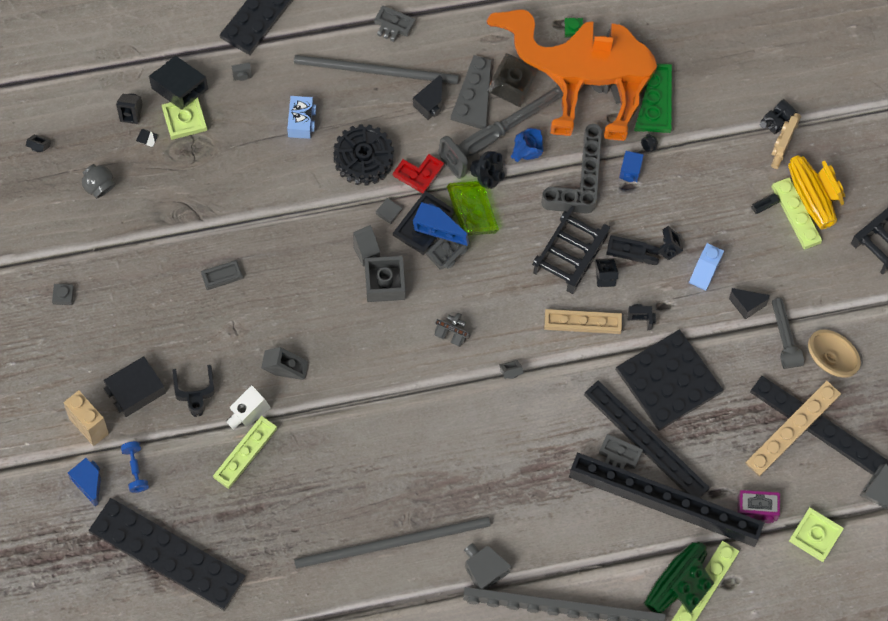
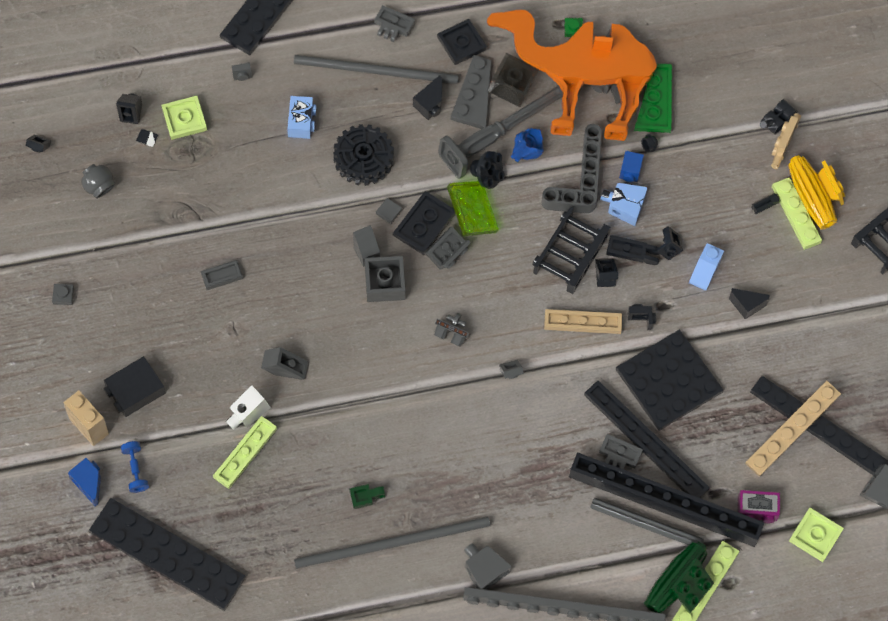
(178, 82): black brick -> none
(194, 397): black piece -> none
(363, 495): none -> dark green plate
(421, 177): red plate -> none
(436, 223): blue slope -> none
(461, 41): none -> black plate
(625, 201): none -> light blue torso
(644, 522): none -> dark grey axle
(791, 355): dark grey axle -> none
(834, 353): tan dish -> none

